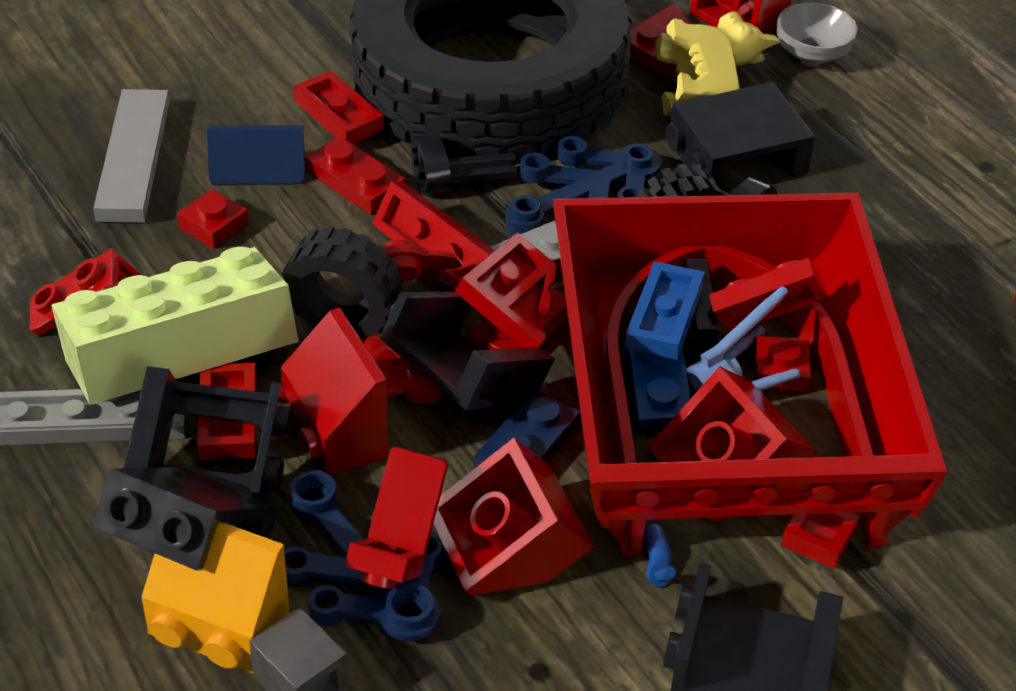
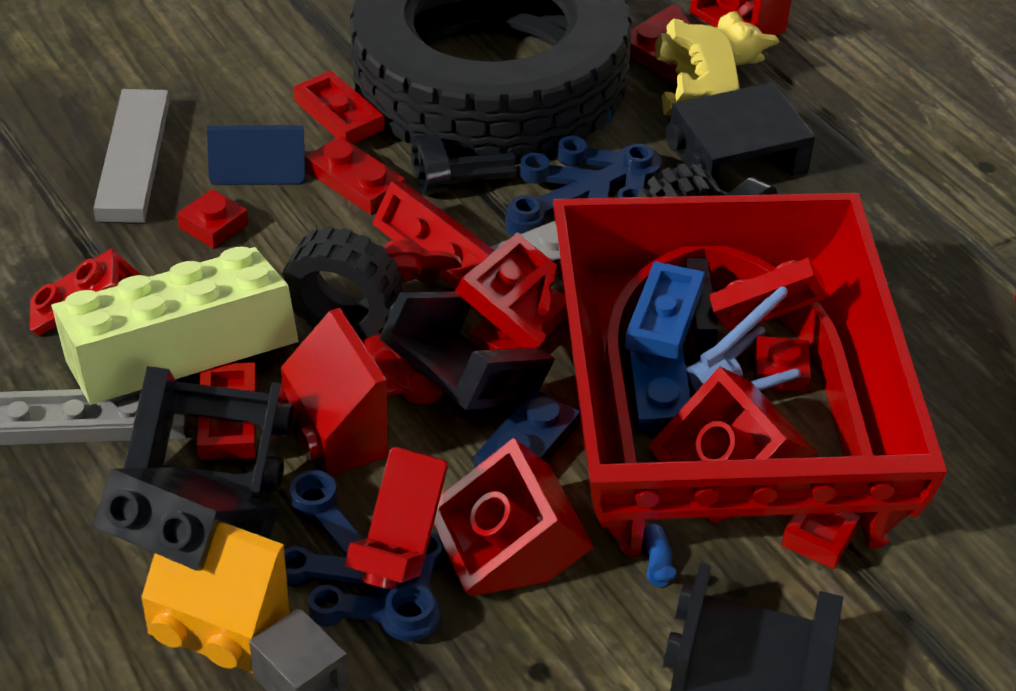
(816, 32): light grey piece -> none

